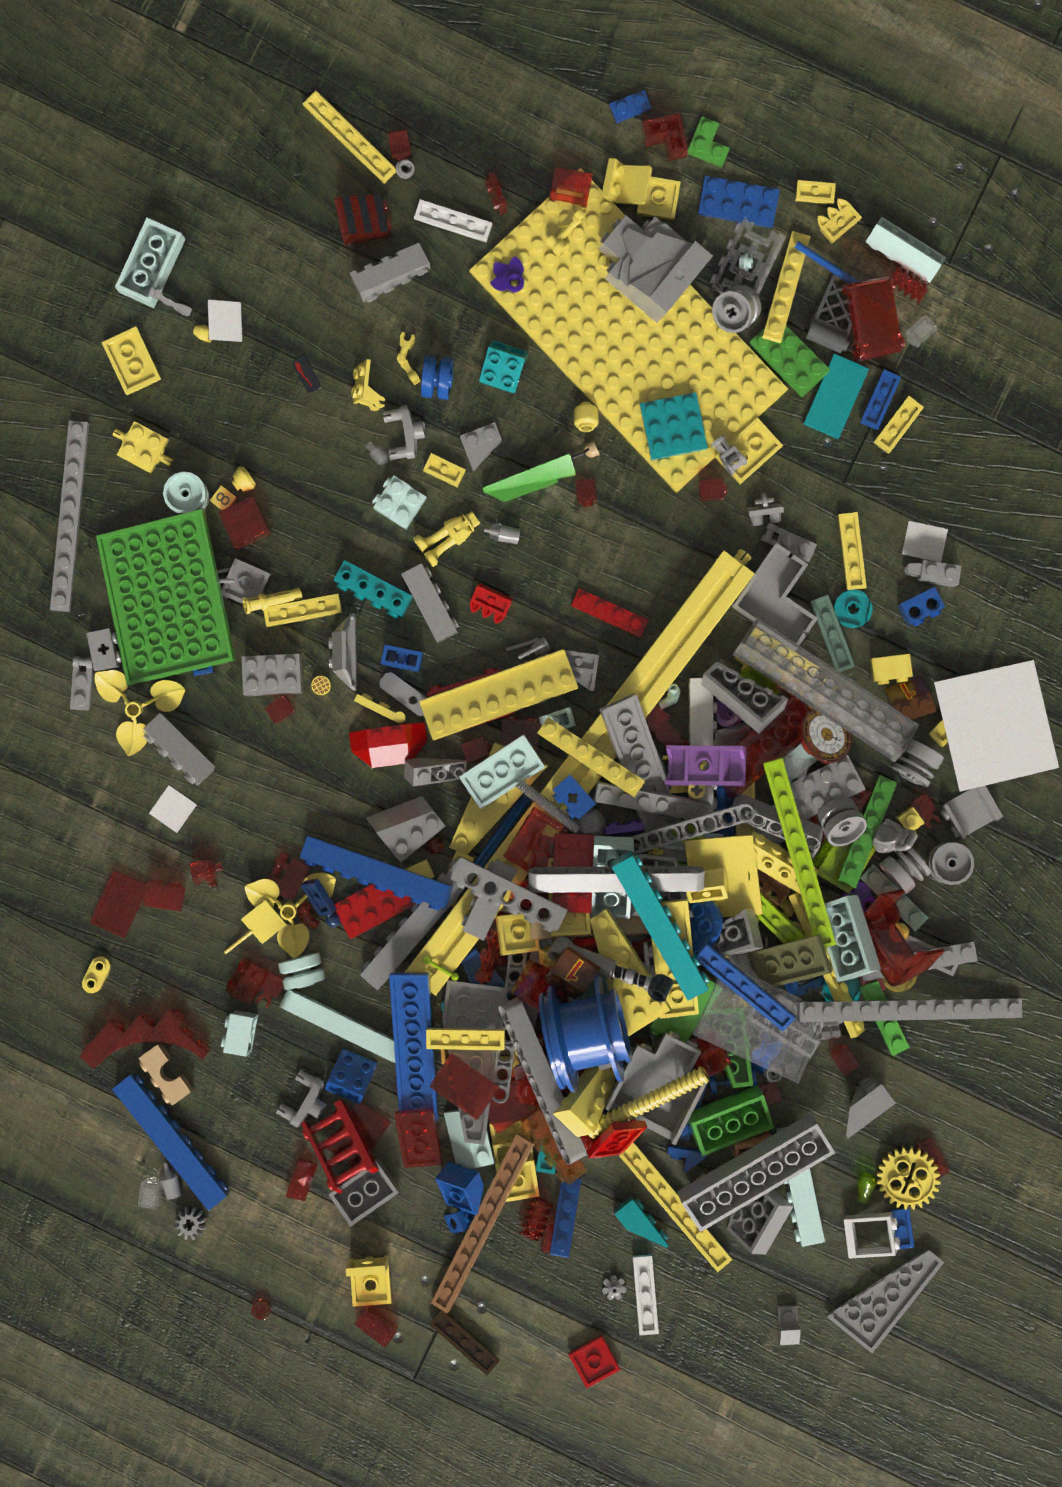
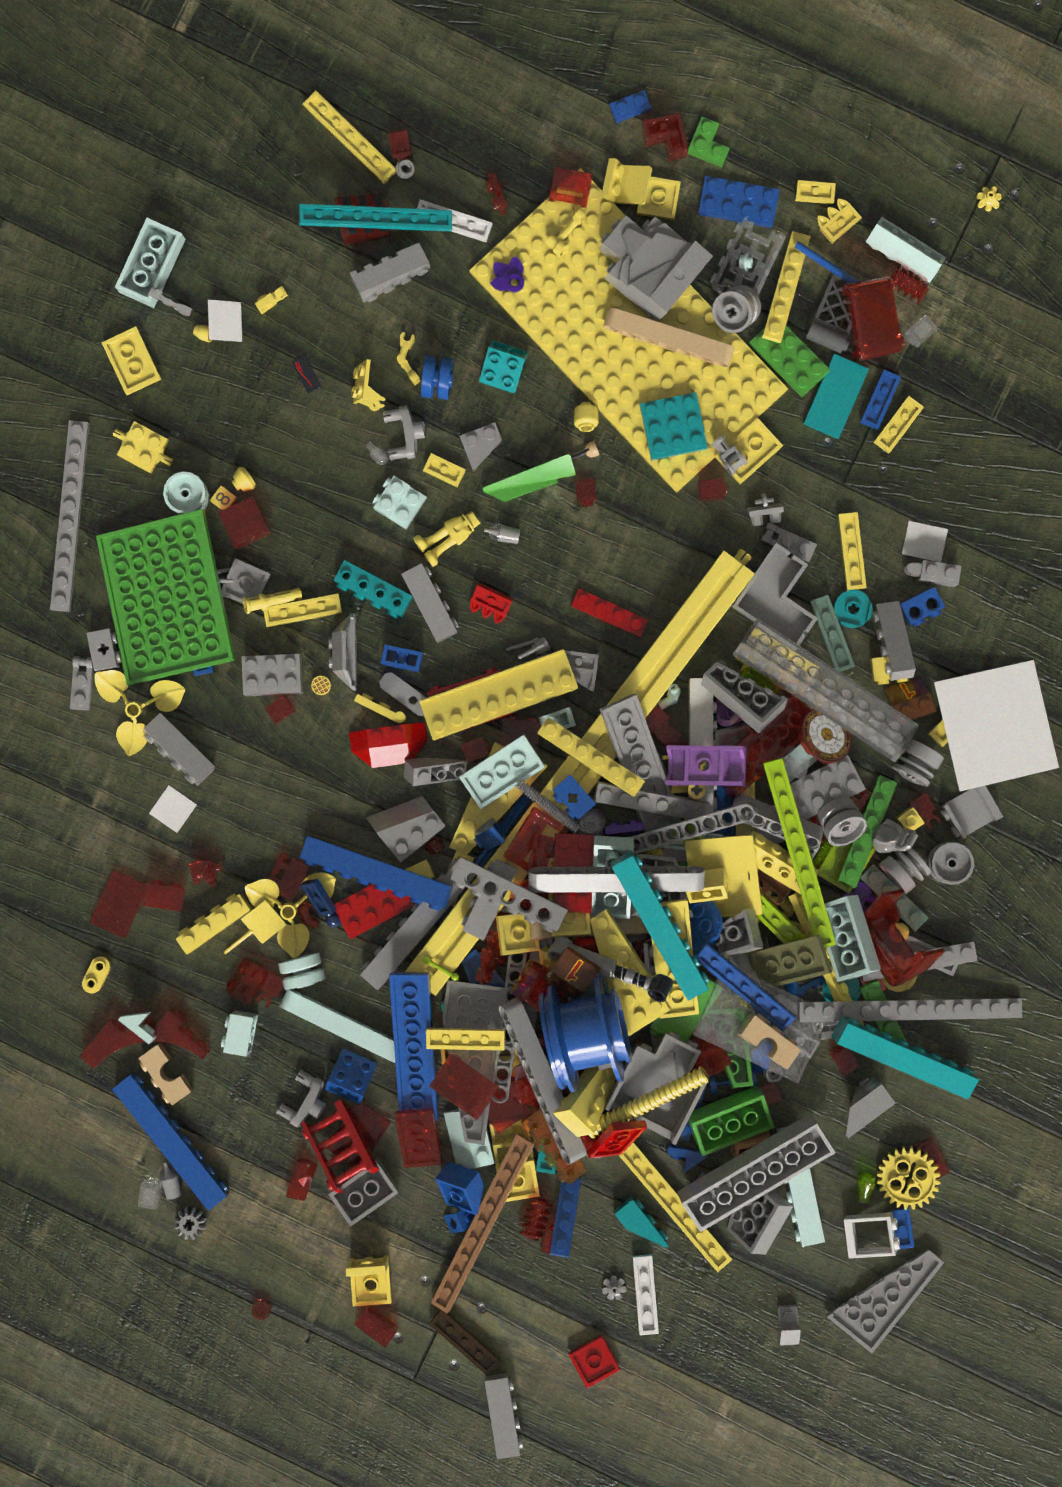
(134, 1023): none -> light aqua slope
(213, 924): none -> light yellow brick
(266, 301): none -> light yellow plate
(375, 217): none -> teal plate
(489, 835): none -> blue slope
(502, 1415): none -> light grey brick
(668, 337): none -> tan beam
(782, 1051): none -> tan arch
(894, 641): none -> light grey brick
(904, 1057): none -> teal brick
(988, 198): none -> light yellow plant

